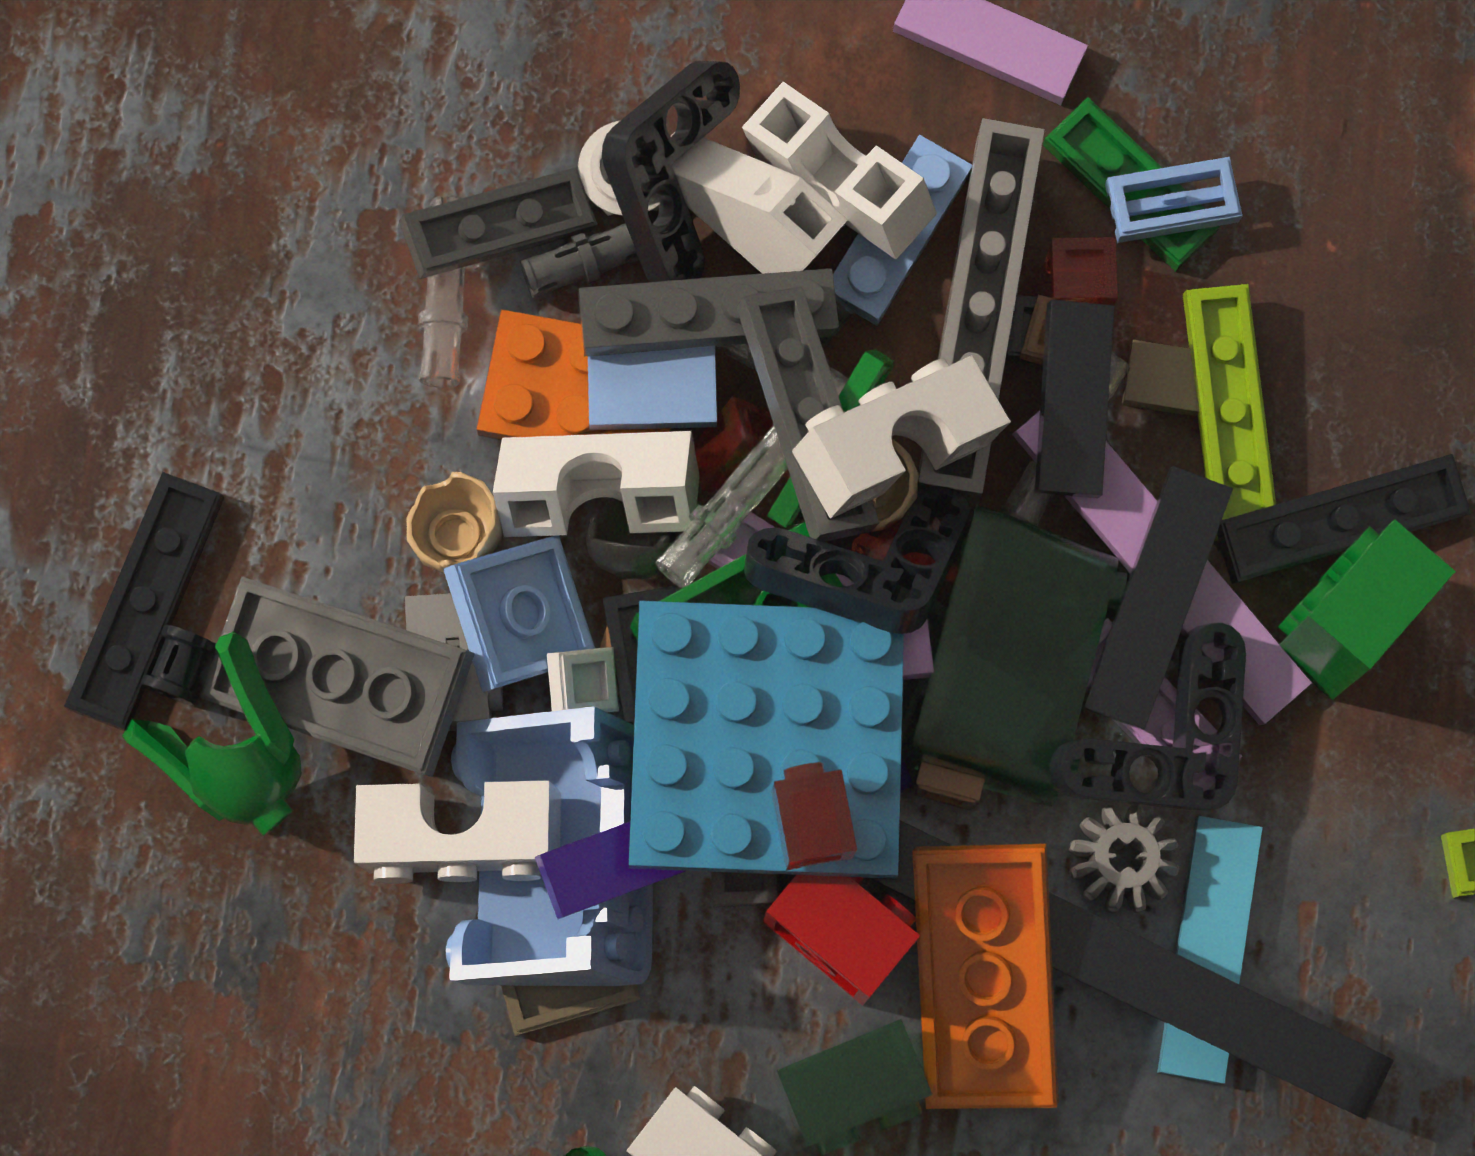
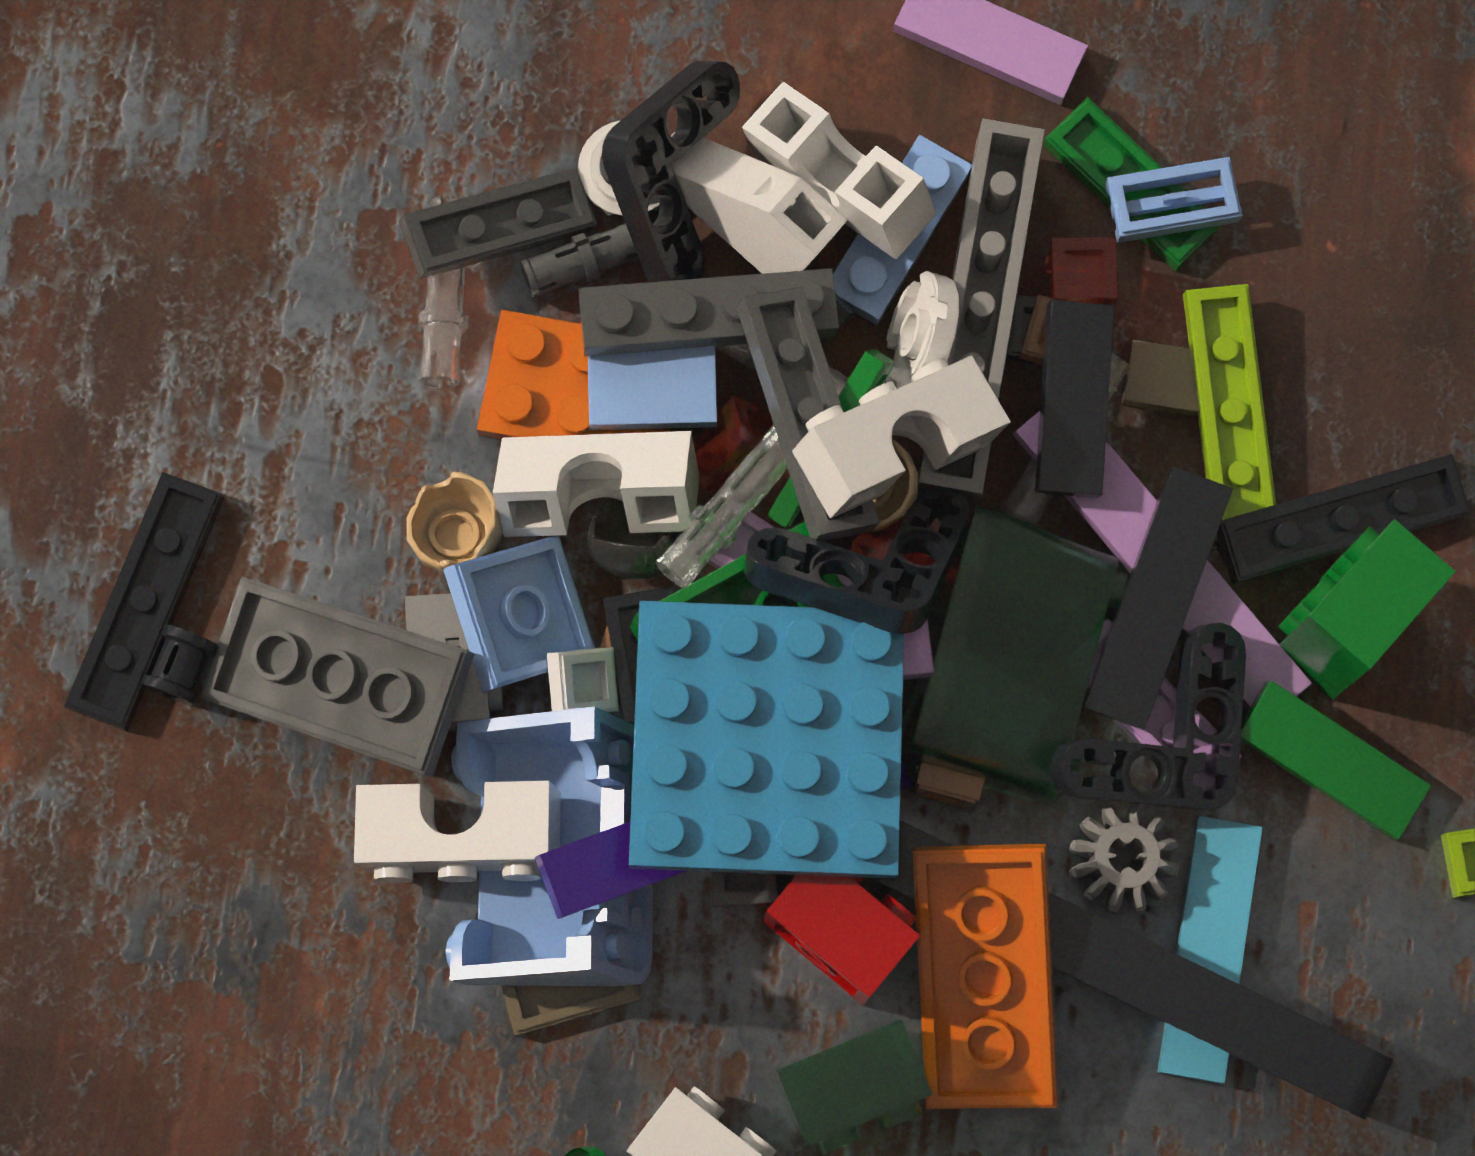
(238, 780): green piece -> none
(813, 816): clear red brick -> none
(922, 325): none -> white tile
(1332, 760): none -> green tile

